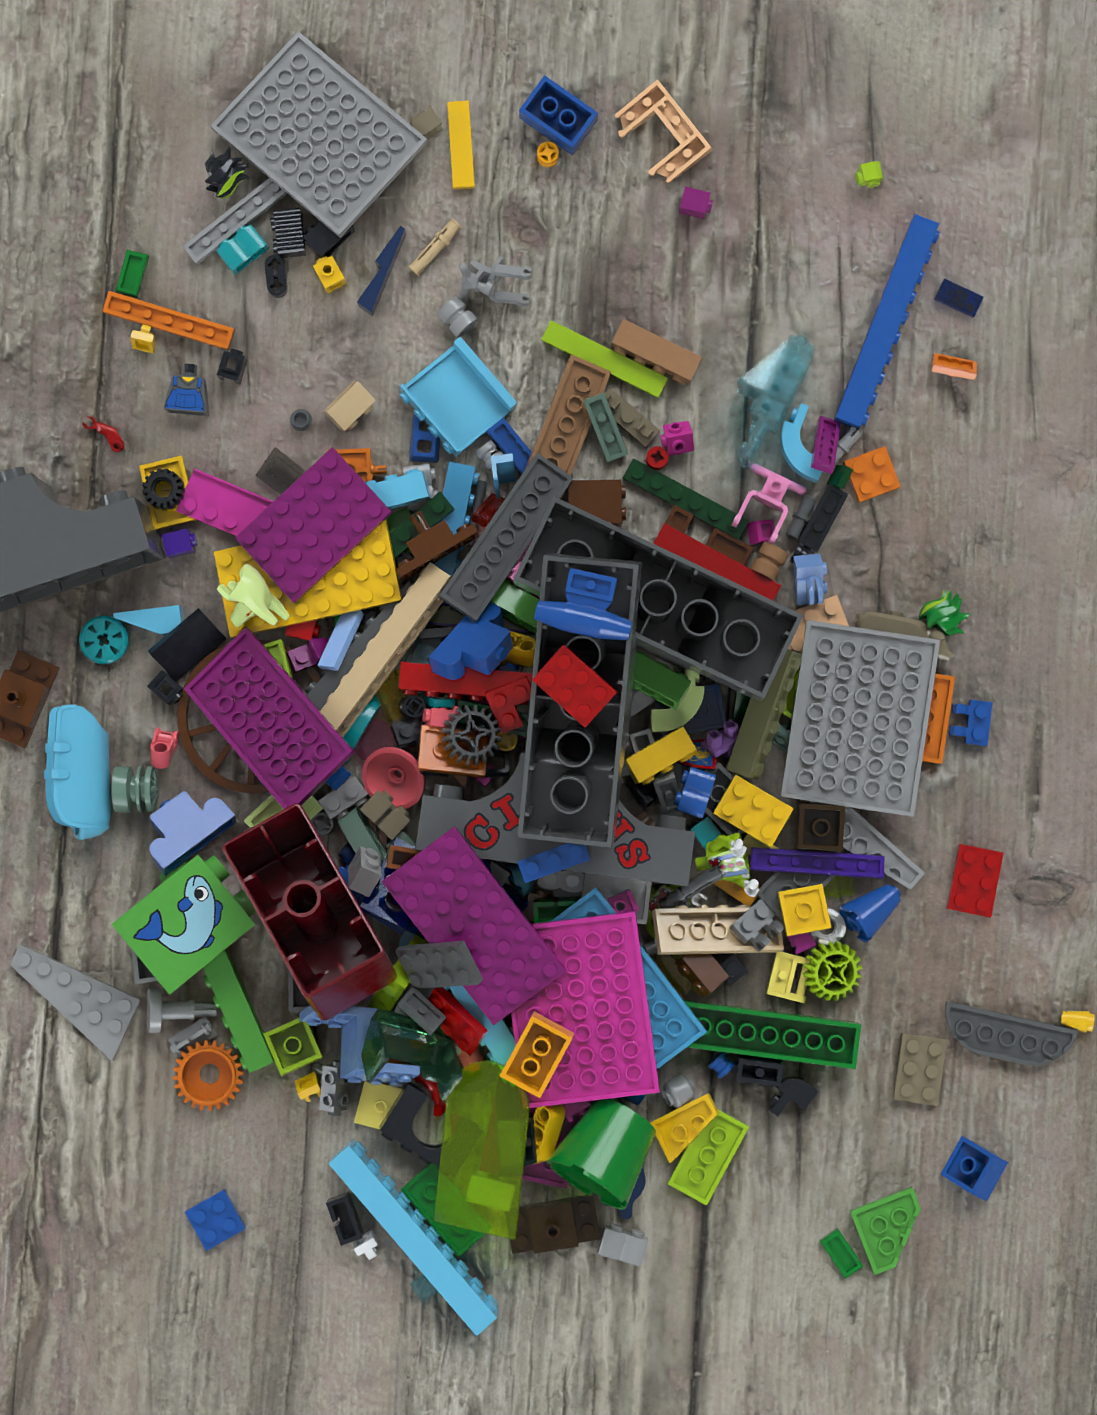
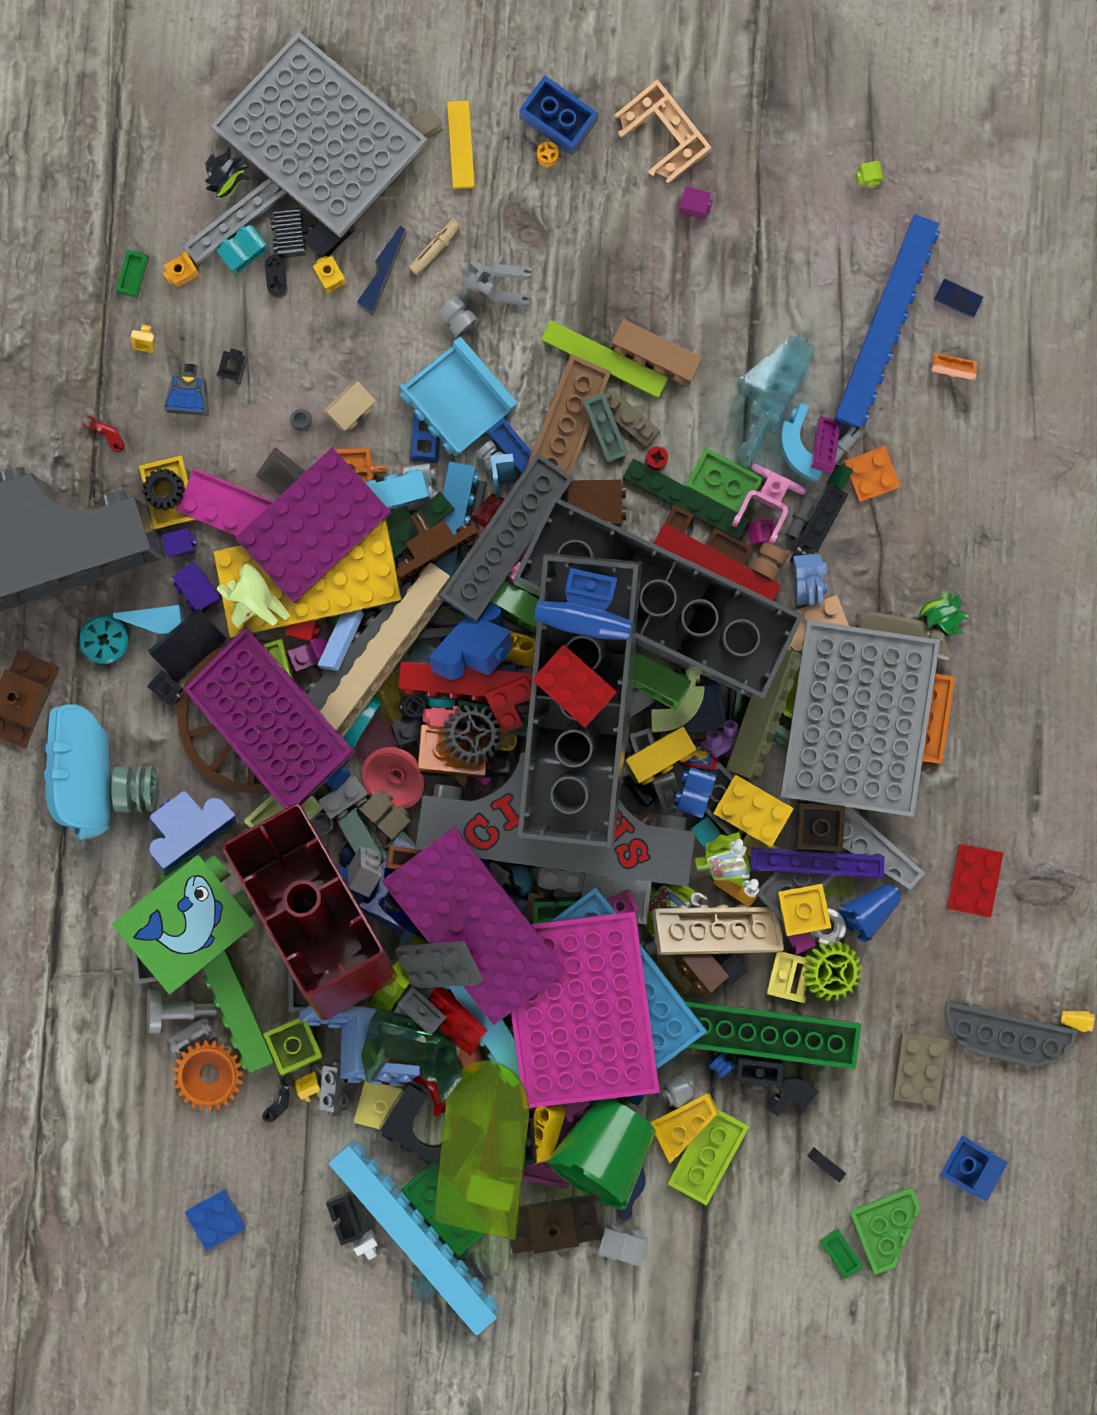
(88, 1003): light grey wing -> none
(163, 748): coral piece -> none
(168, 320): orange plate -> none
(185, 275): none -> light orange brick
(196, 588): none -> dark purple brick
(281, 1104): none -> black arm
(537, 1054): light orange brick -> none
(552, 861): blue brick -> none
(677, 438): dark pink brick -> none
(698, 884): dark grey pin -> none
(723, 481): none -> bright green tile
(752, 921): dark grey plate -> none
(826, 1164): none -> black beam
(977, 722): blue plate -> none

